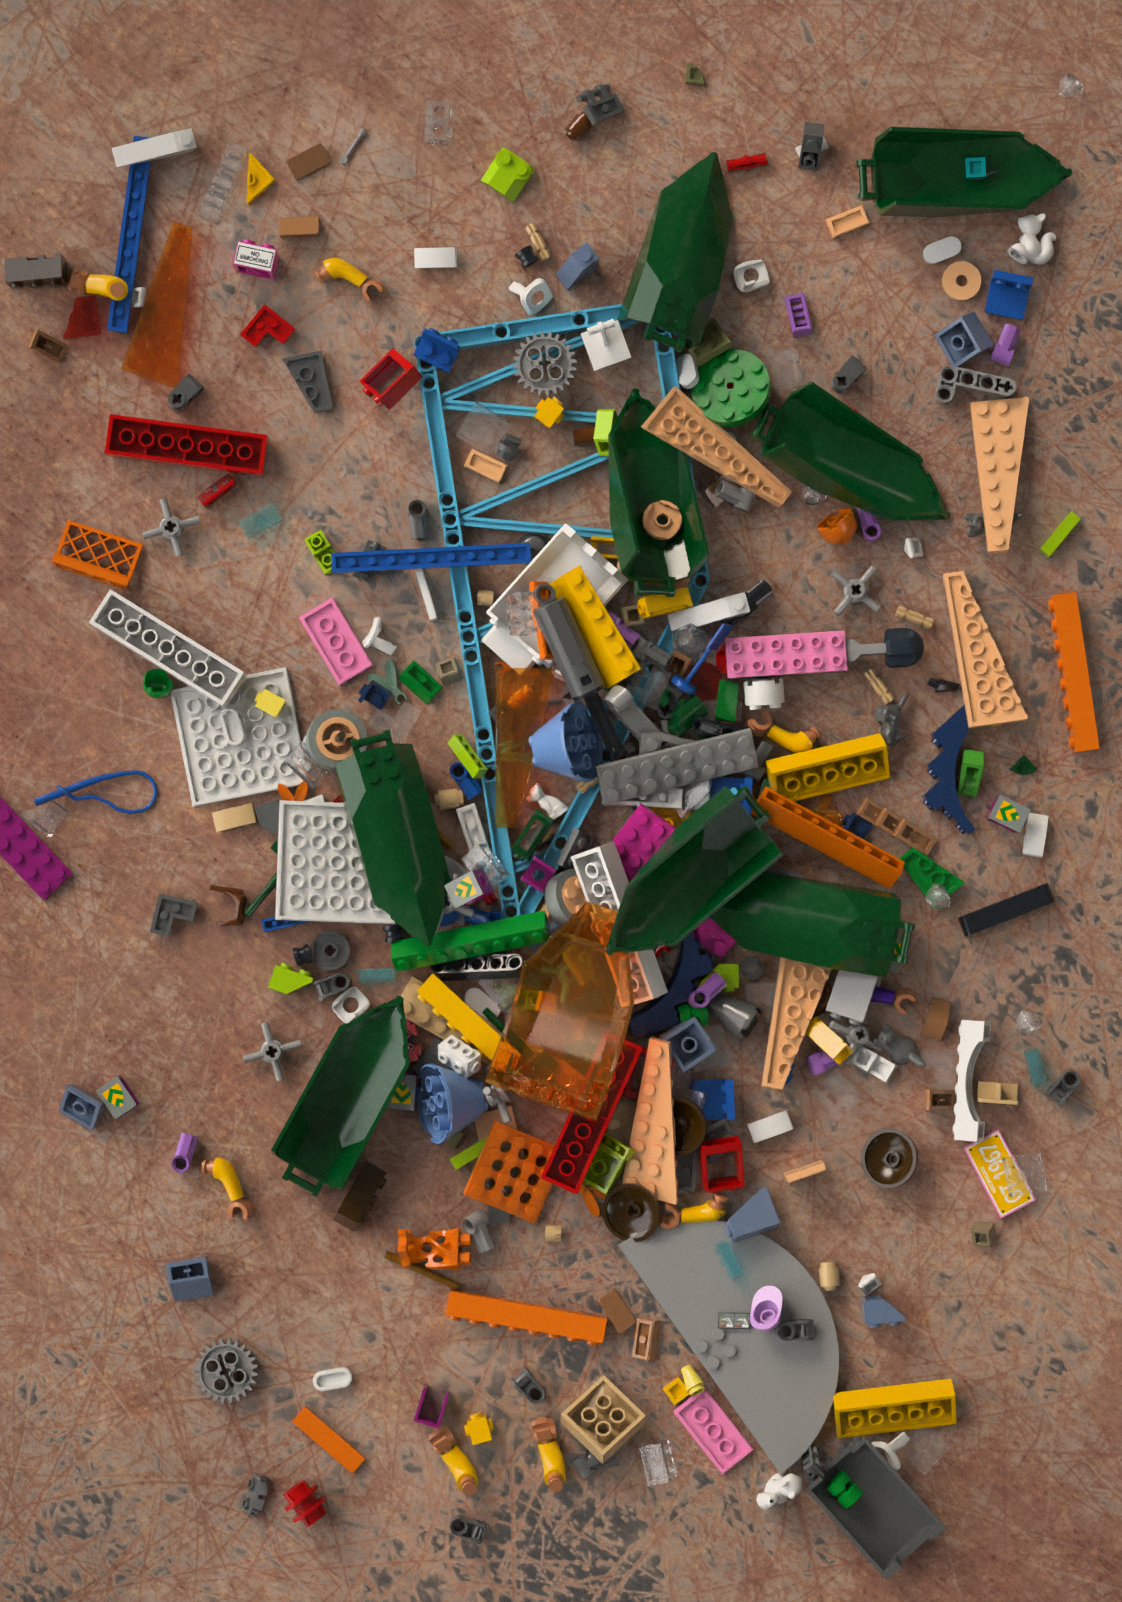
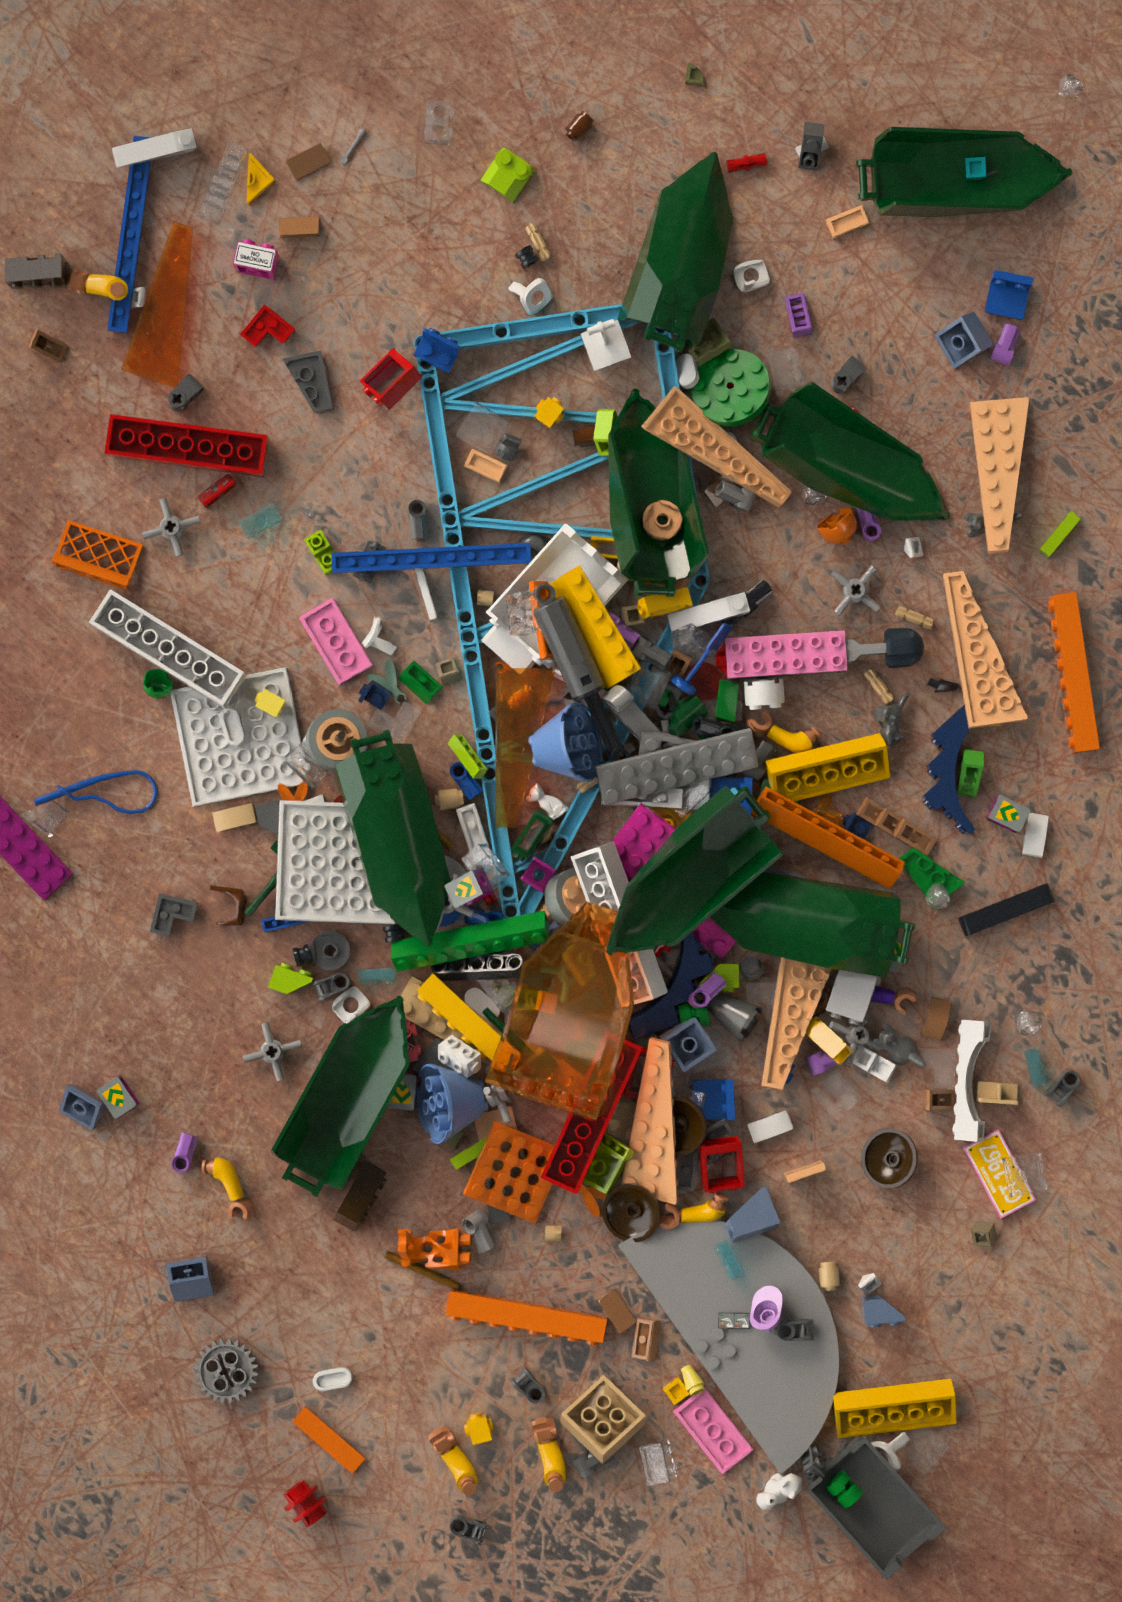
(84, 319): clear red wing -> none
(251, 1503): dark grey hinge -> none
(340, 268): yellow piece -> none
(427, 1421): magenta piece -> none
(435, 257): white slope -> none
(562, 362): light grey gear -> none
(576, 843): dark grey plate -> none
(578, 266): sand blue slope -> none
(603, 109): dark grey plate -> none
(942, 250): white tile -> none
(957, 292): light nougat tile -> none
(976, 386): light grey beam -> none
(1023, 766): dark green tile -> none
(1029, 247): white animal -> none

